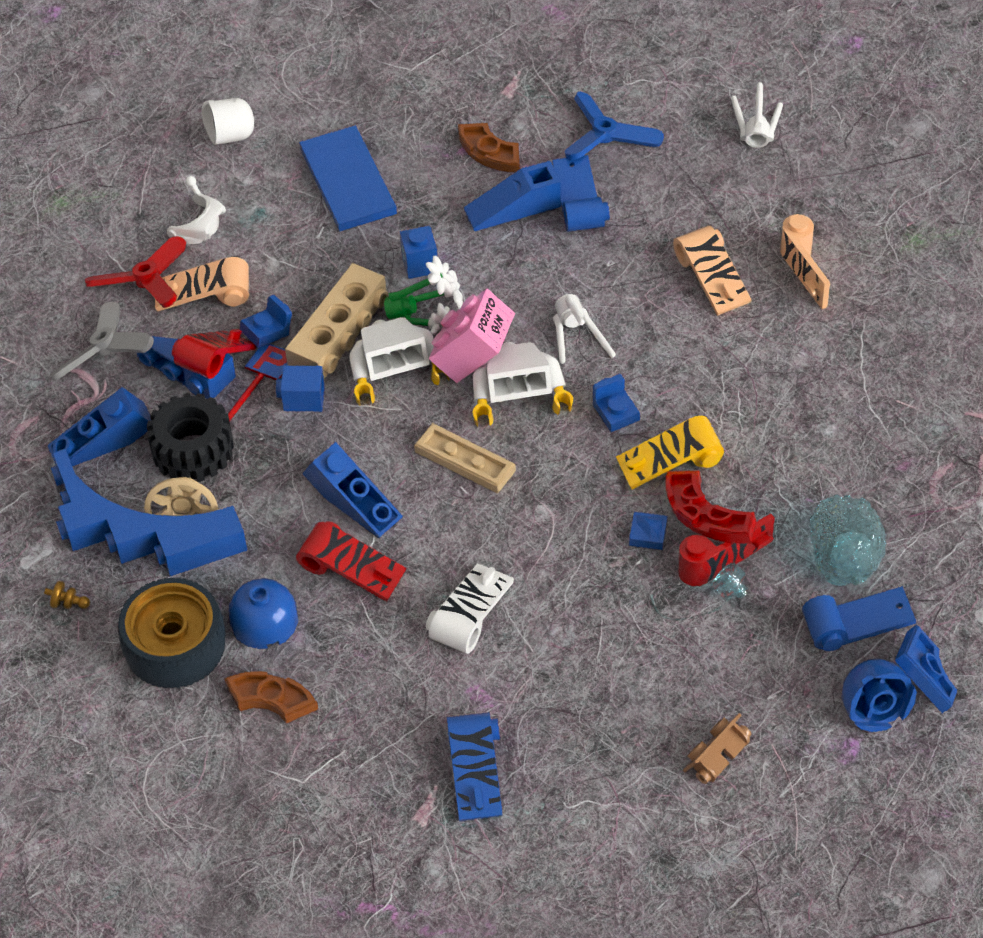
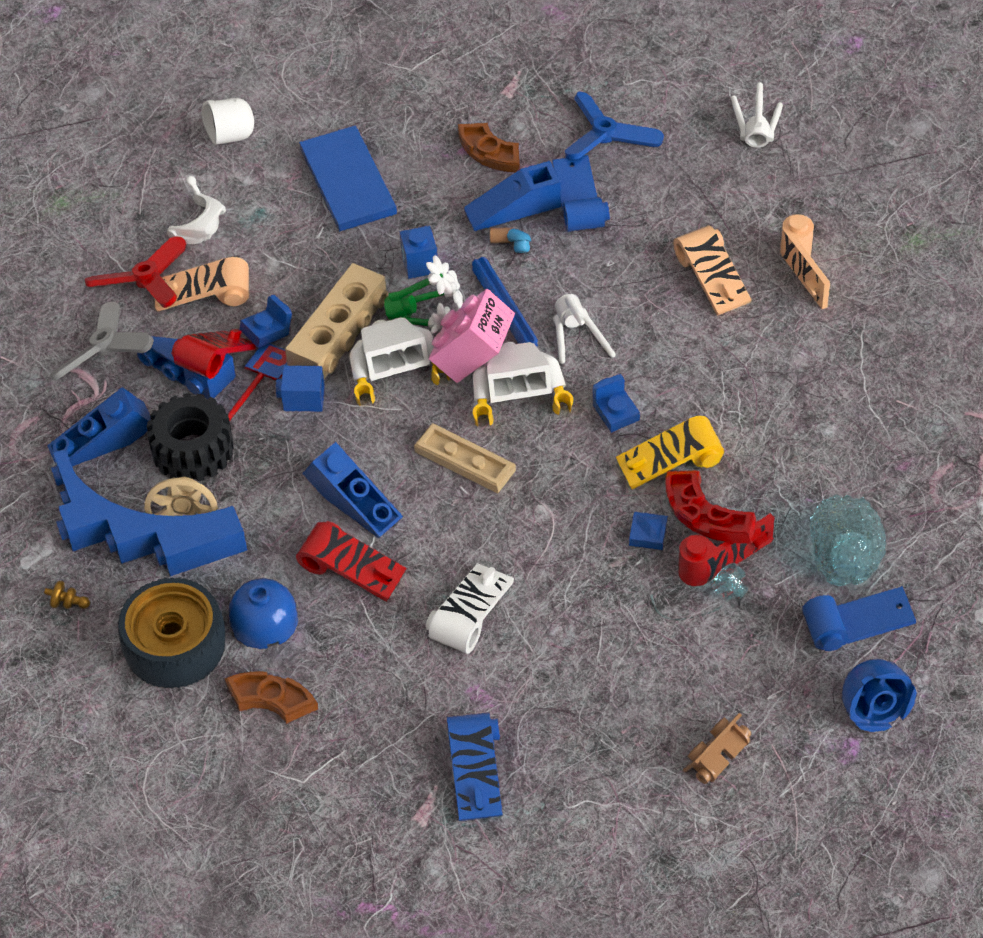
(491, 281): none -> blue axle
(511, 235): none -> arm
(922, 663): blue tile -> none

